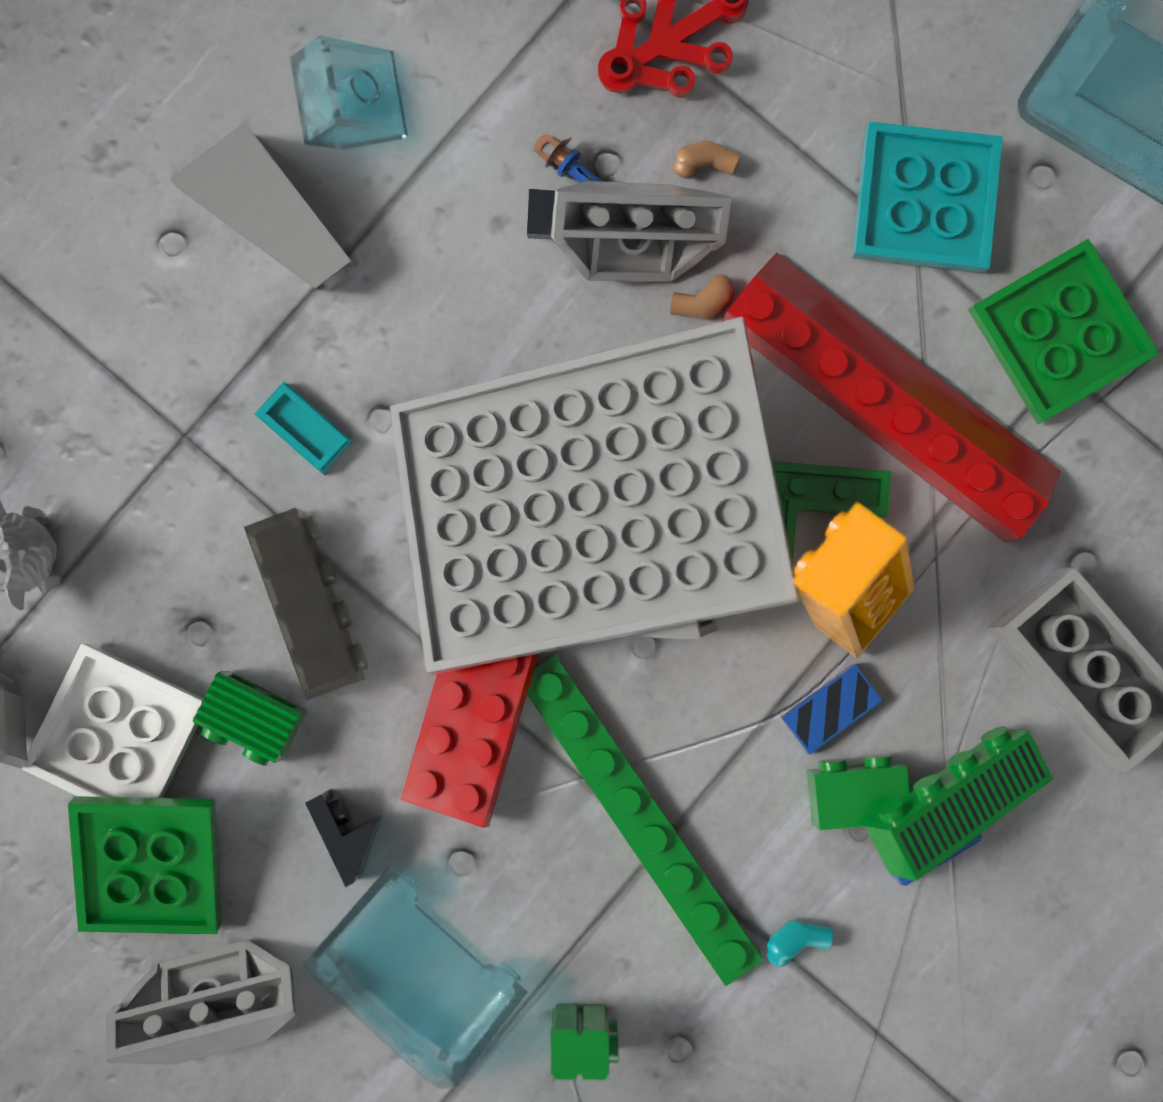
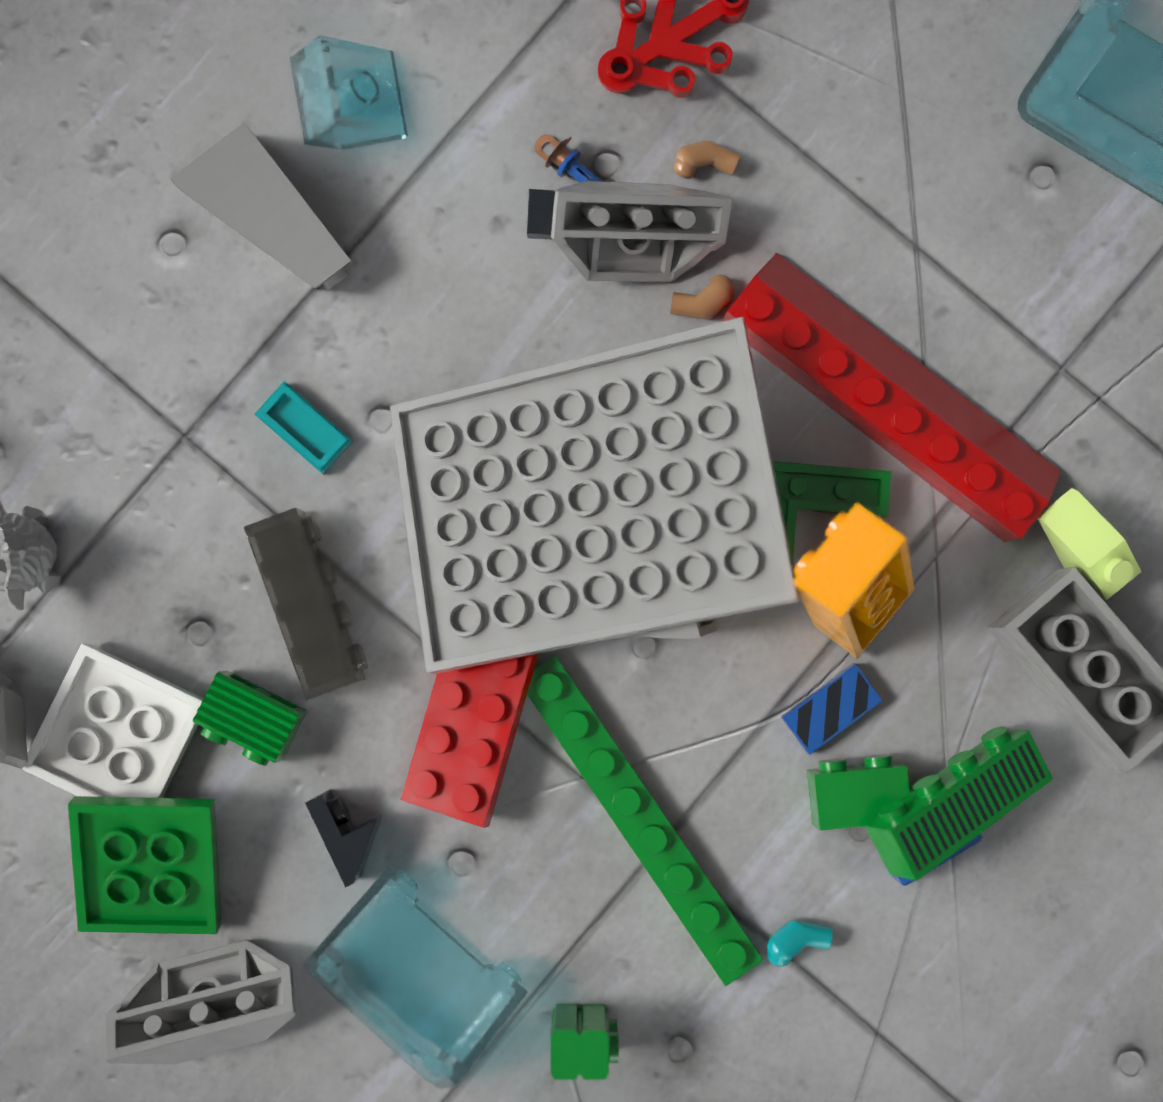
(927, 197): teal plate -> none
(1063, 331): green plate -> none
(1089, 544): none -> yellowish green slope

